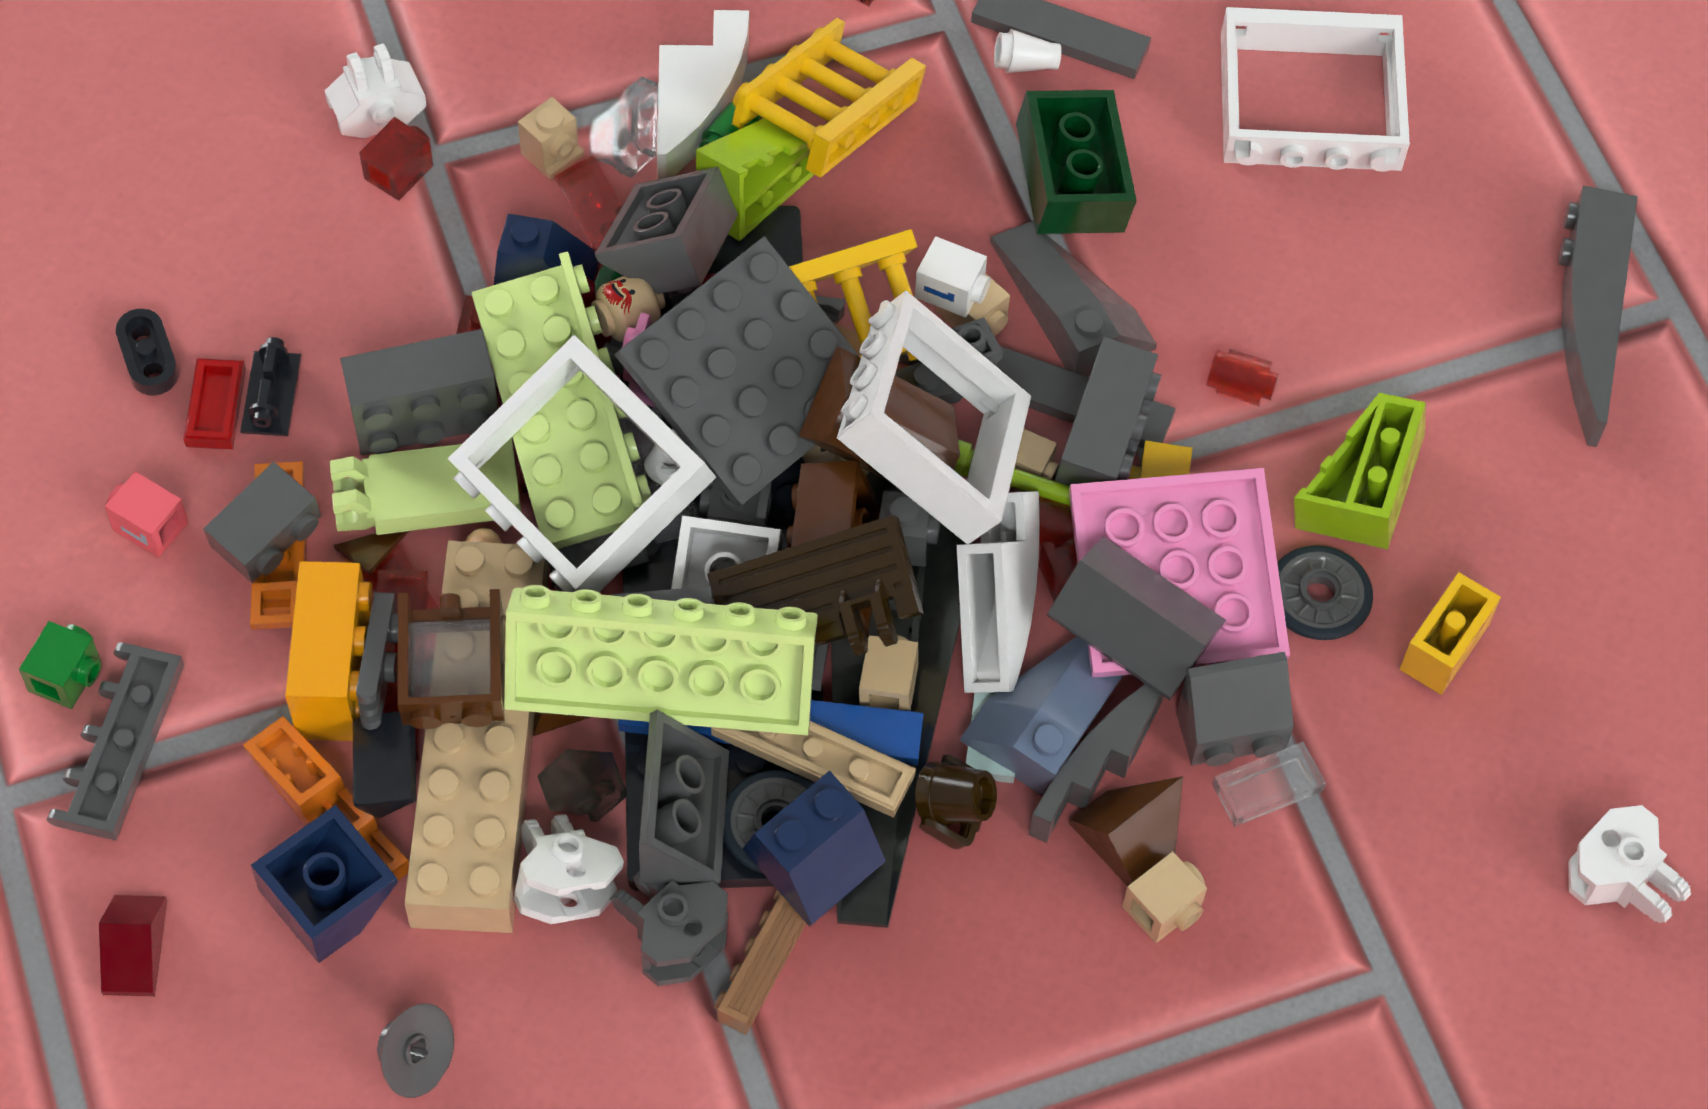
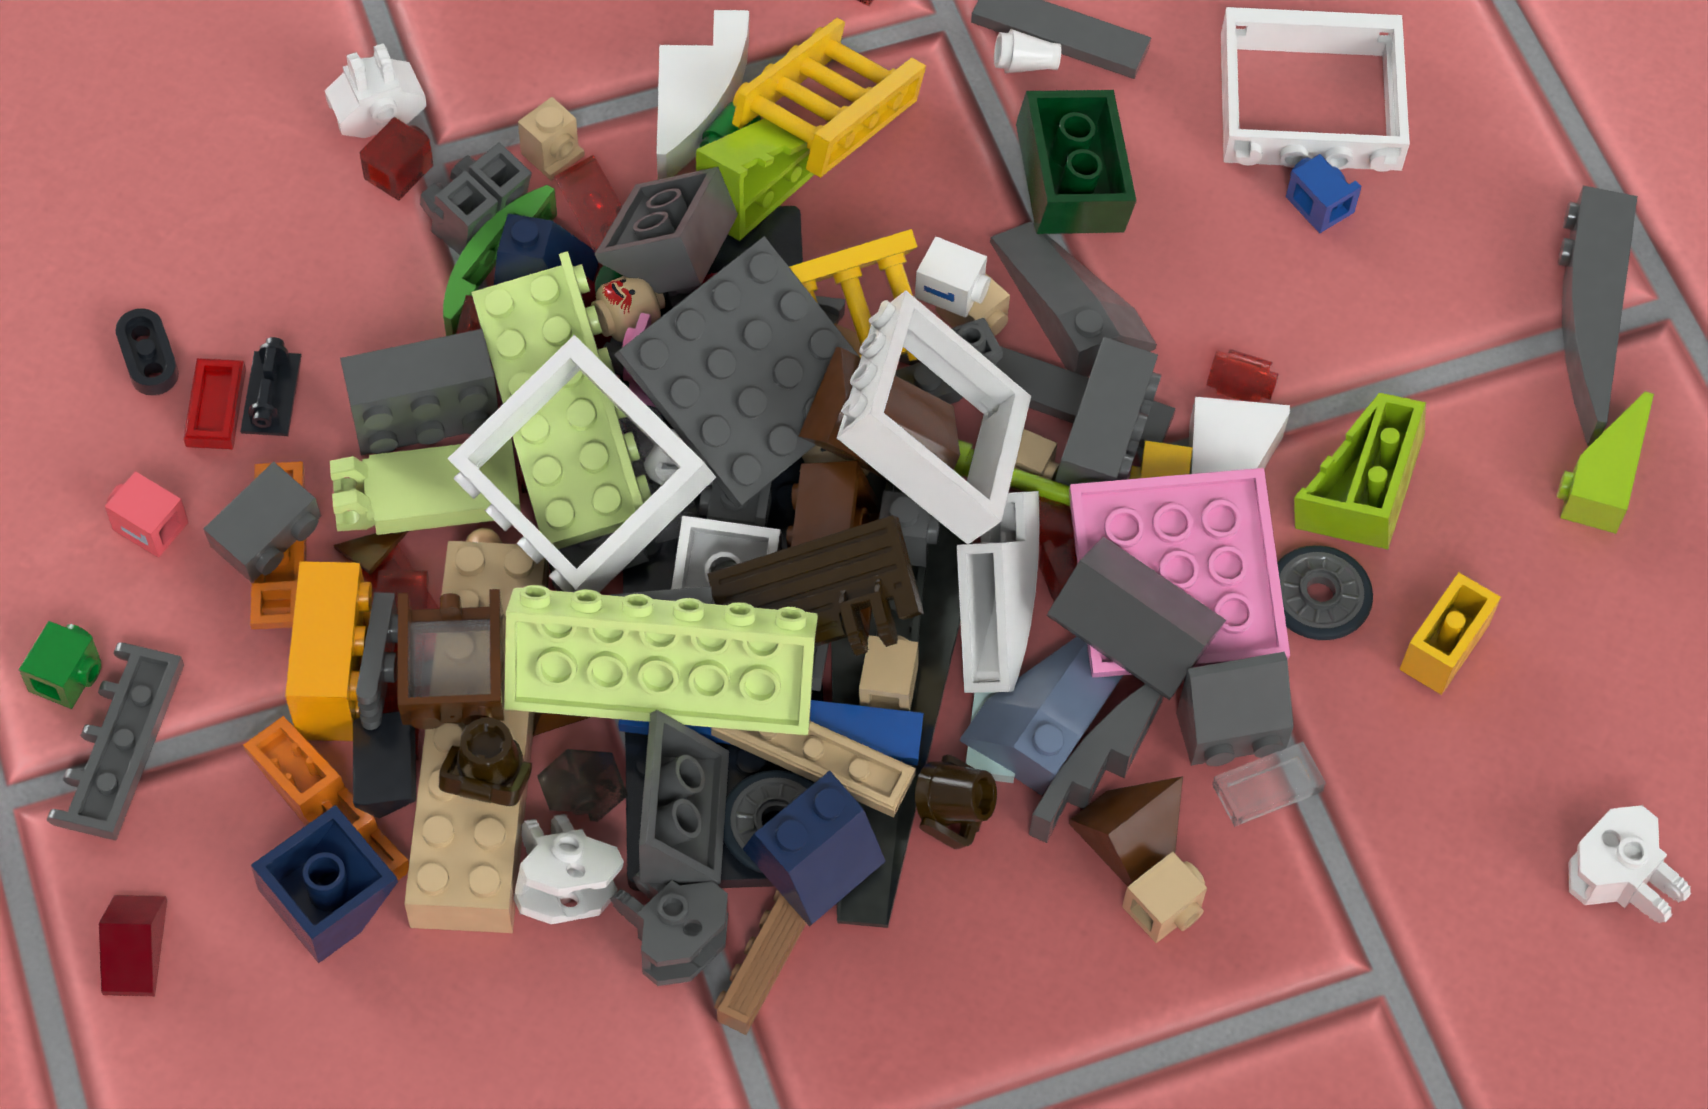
(431, 1045): dark grey piece -> none
(474, 195): none -> dark grey hips
(481, 252): none -> bright green slope
(487, 765): none -> dark brown piece
(627, 130): clear slope -> none
(1234, 434): none -> white slope
(1321, 192): none -> blue brick
(1605, 472): none -> lime slope

